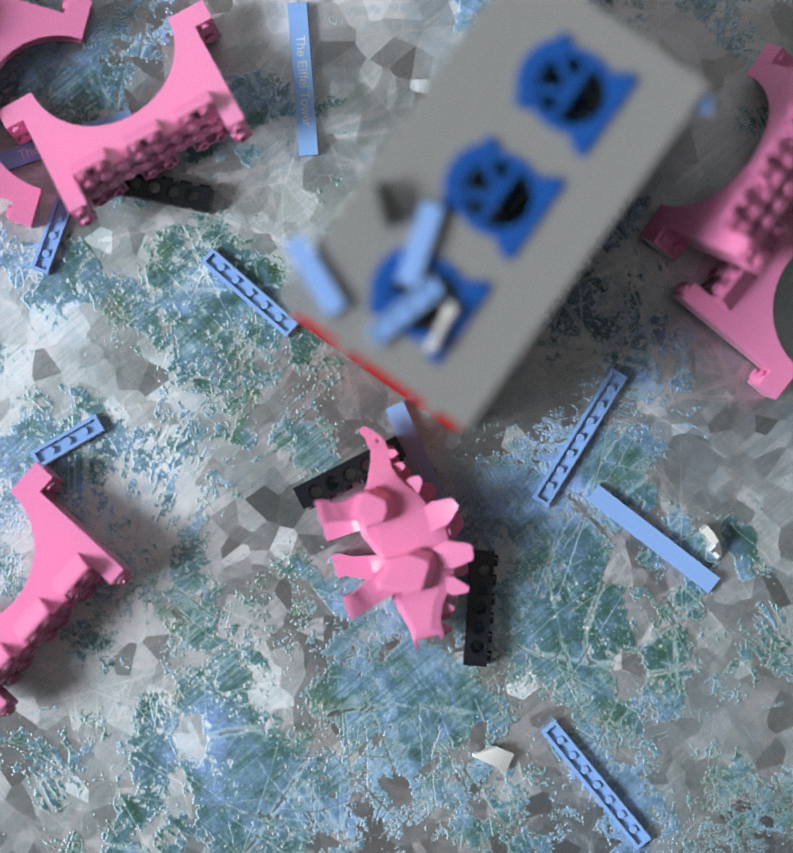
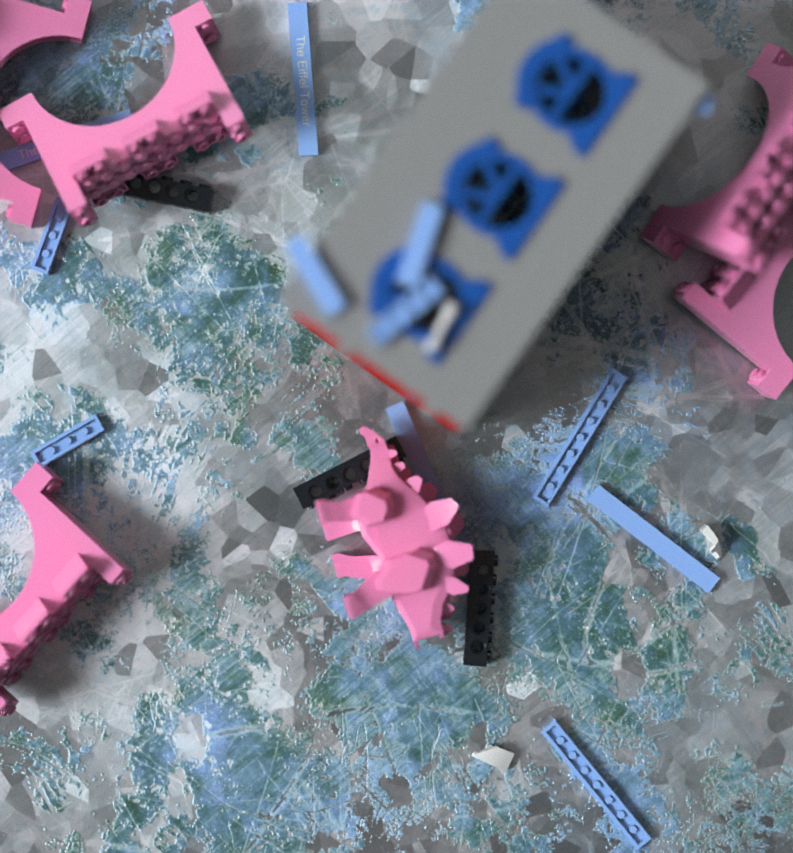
(249, 292): light blue tile -> none
(389, 213): pearl dark grey slope -> none

